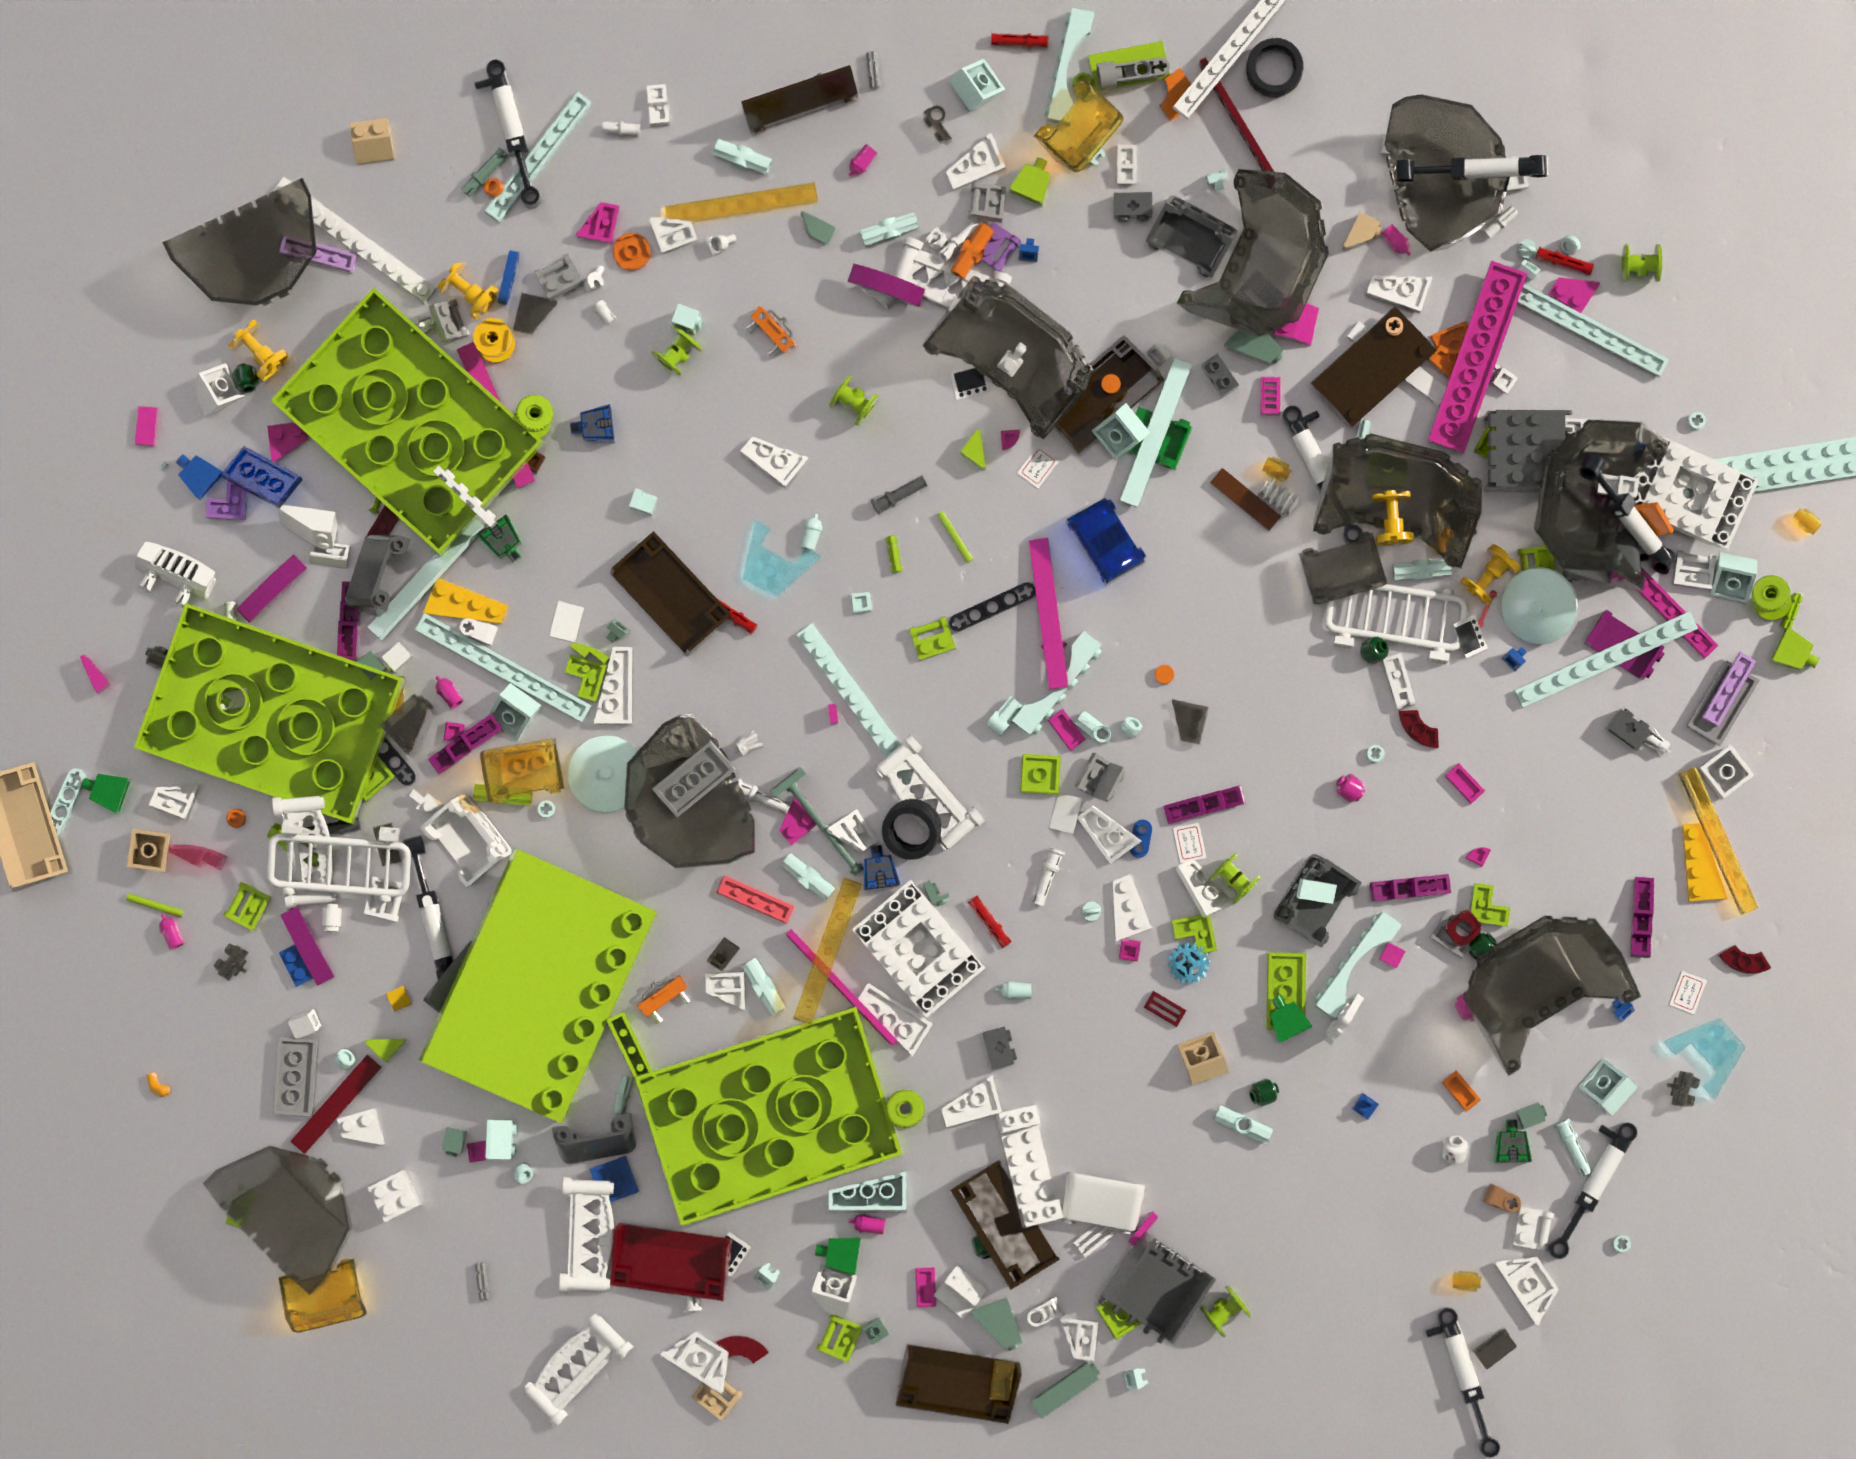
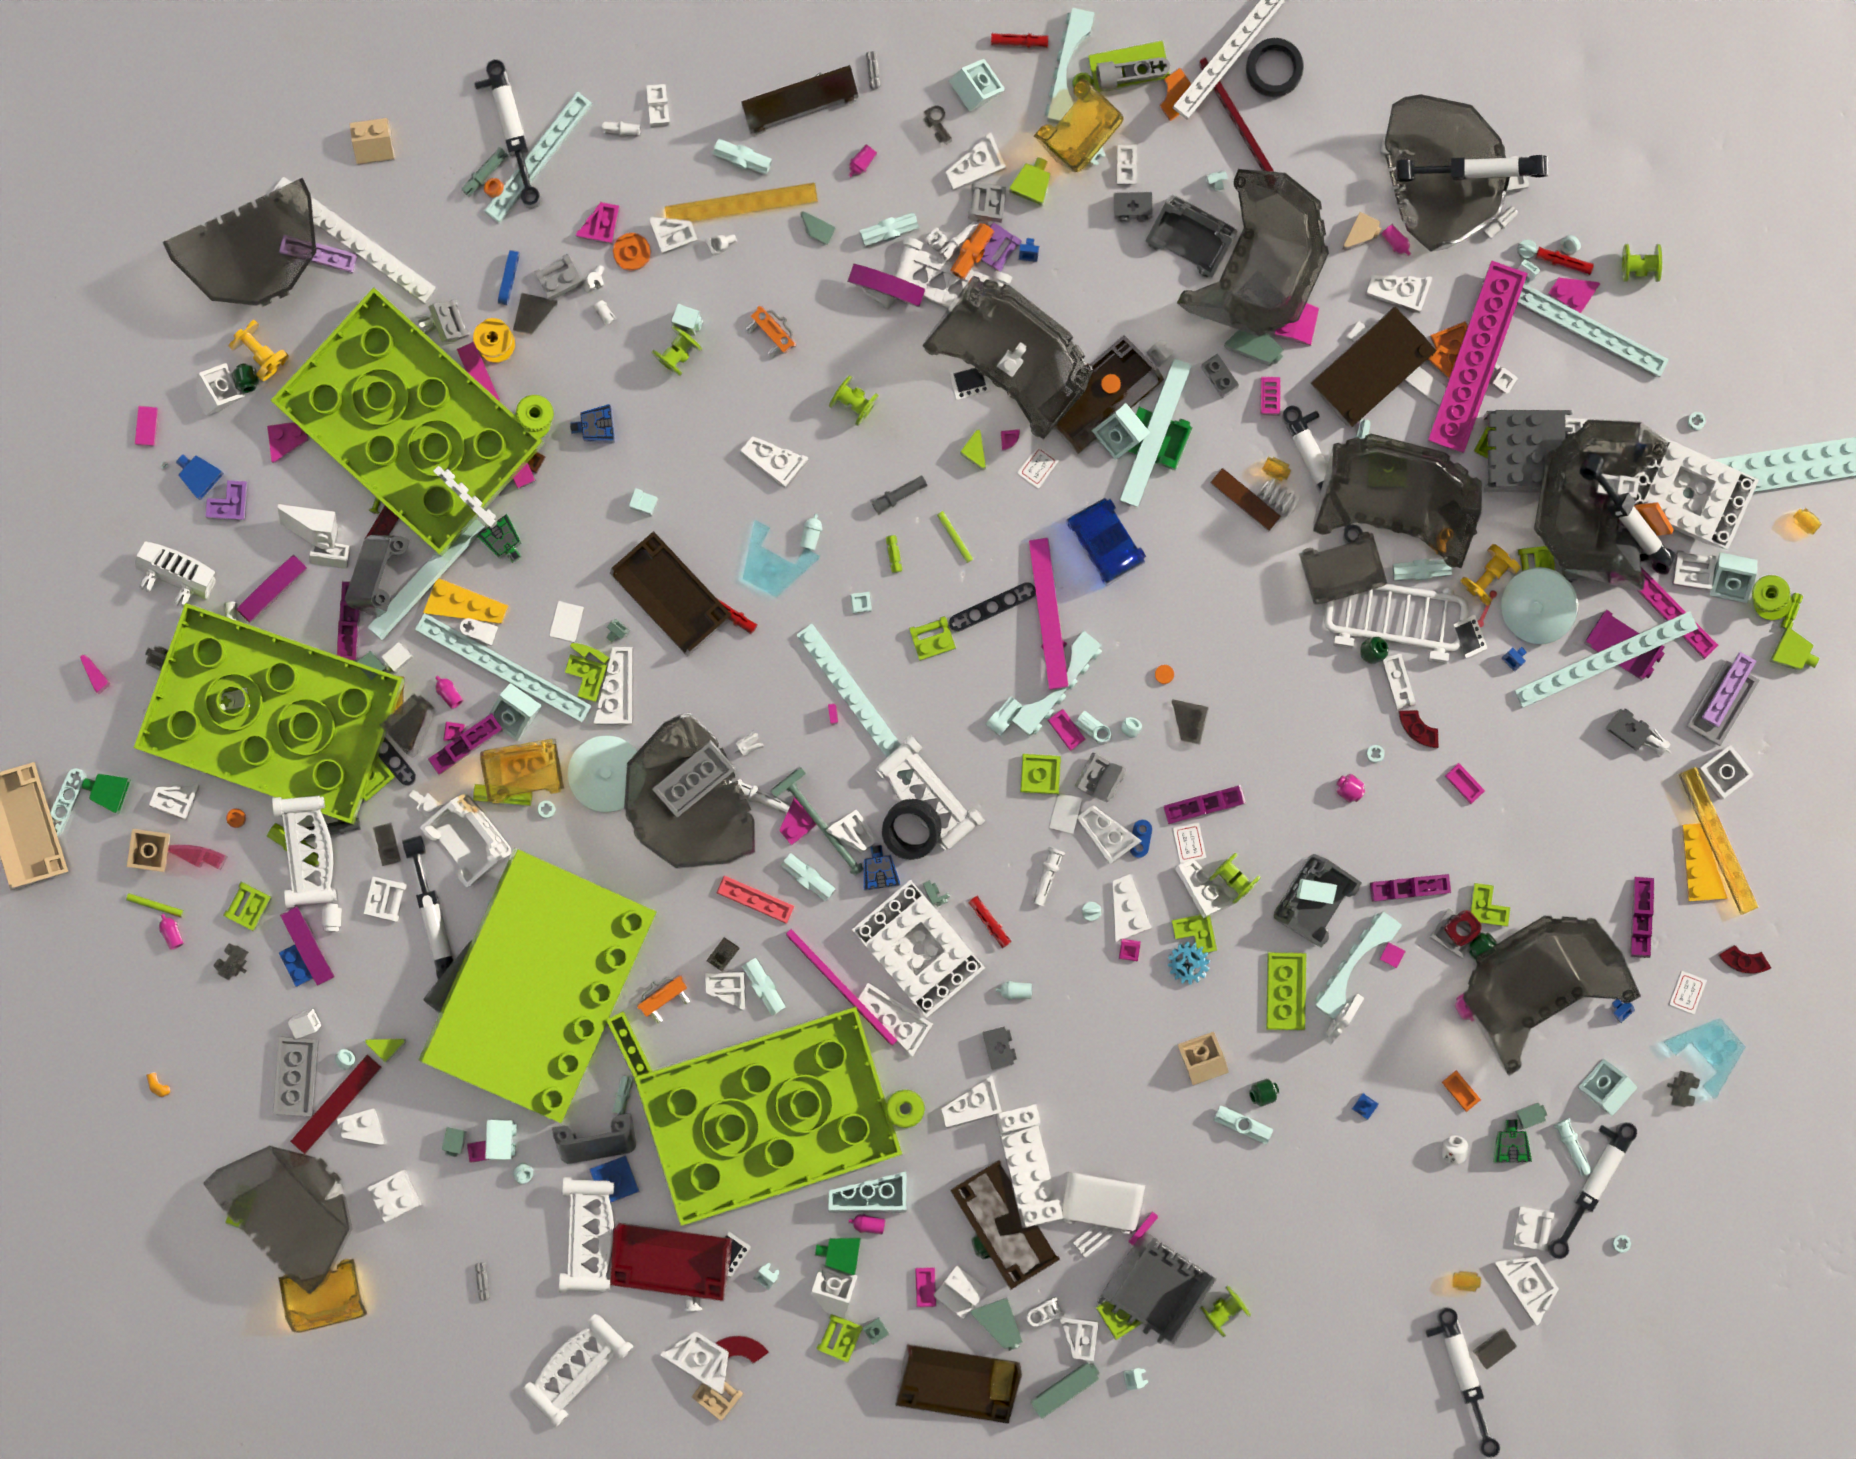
(261, 477): clear blue tile -> none
(291, 832): white bar -> none
(399, 998): yellow slope -> none
(476, 296): yellow piece -> none
(827, 951): clear yellow tile -> none
(1179, 1017): dark red tile -> none
(1287, 1019): green torso -> none
(1390, 321): light nougat bush -> none
(1393, 524): yellow piece -> none
(1478, 855): dark pink tile -> none
(1498, 1198): medium nougat piece -> none

